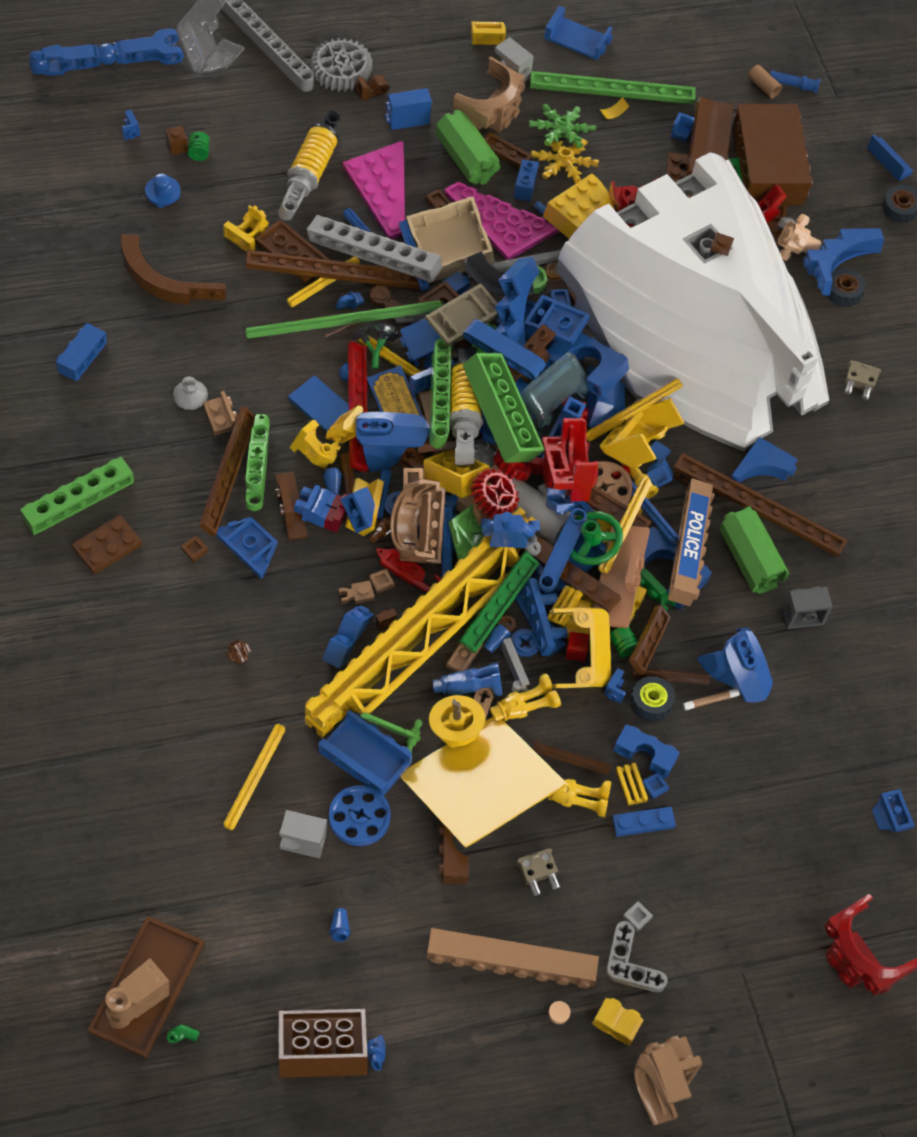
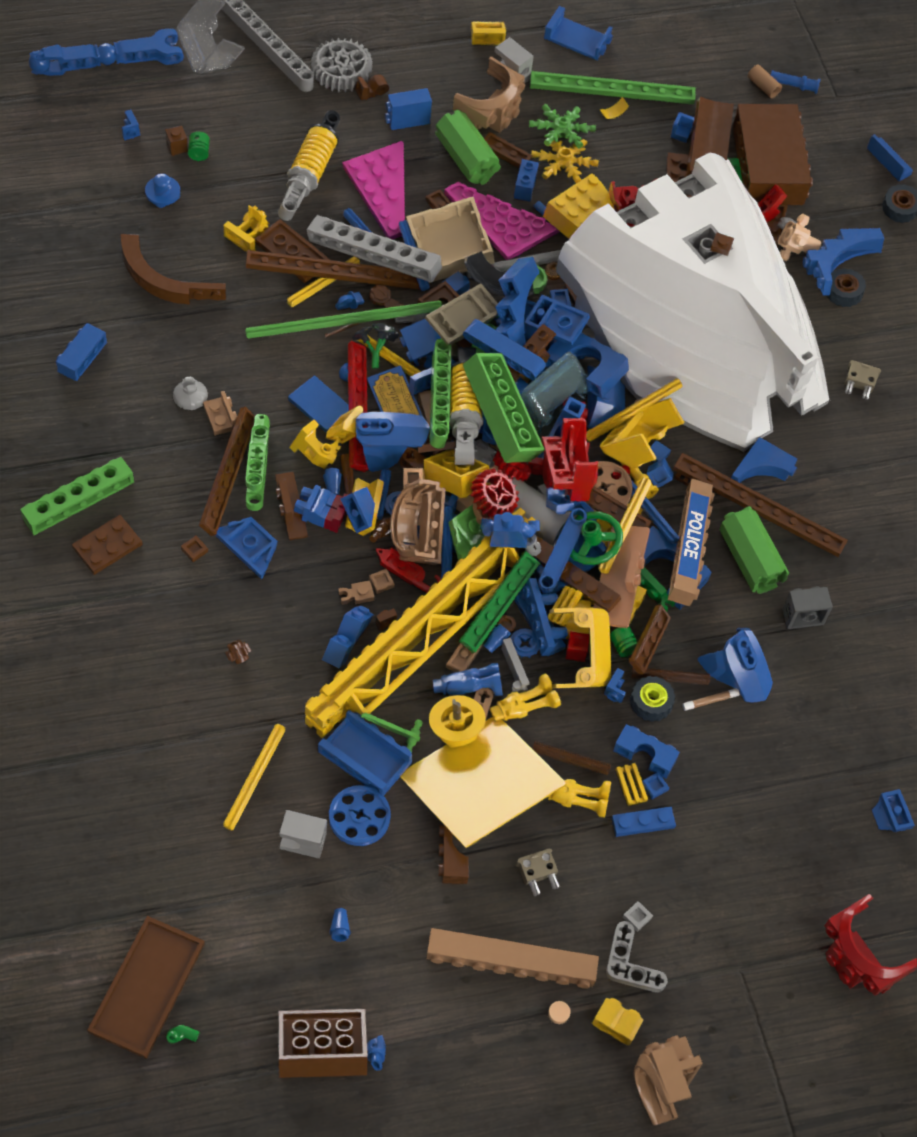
(136, 994): medium nougat piece -> none

